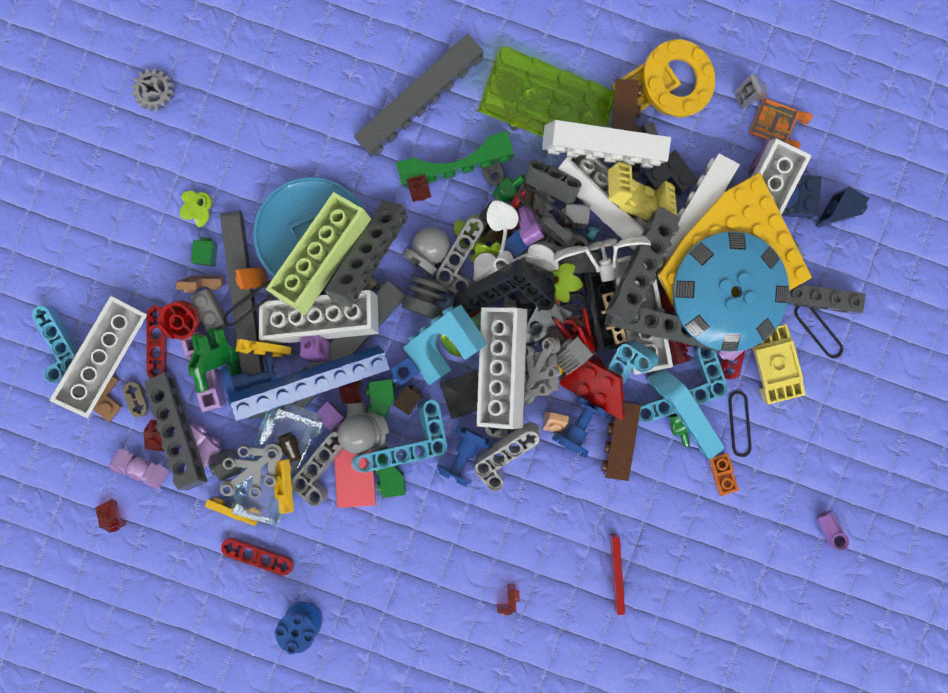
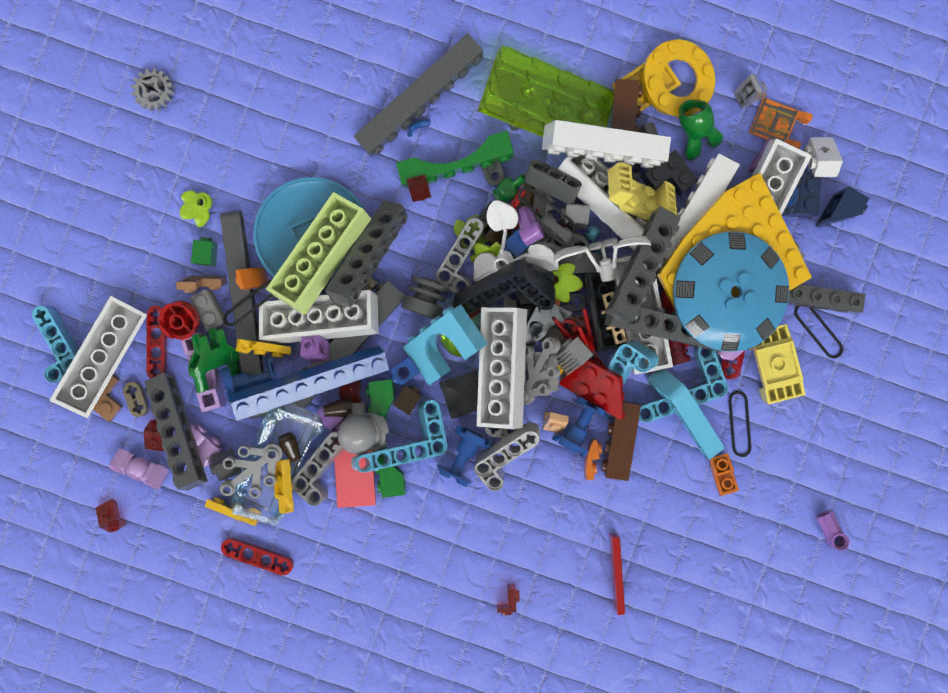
(298, 627): blue piece -> none
(338, 408): none -> dark brown cone
(419, 124): none -> blue piece
(429, 248): light grey tile -> none
(594, 450): none -> orange slope
(678, 429): green piece -> none
(698, 127): none -> green piece
(825, 157): none -> white brick

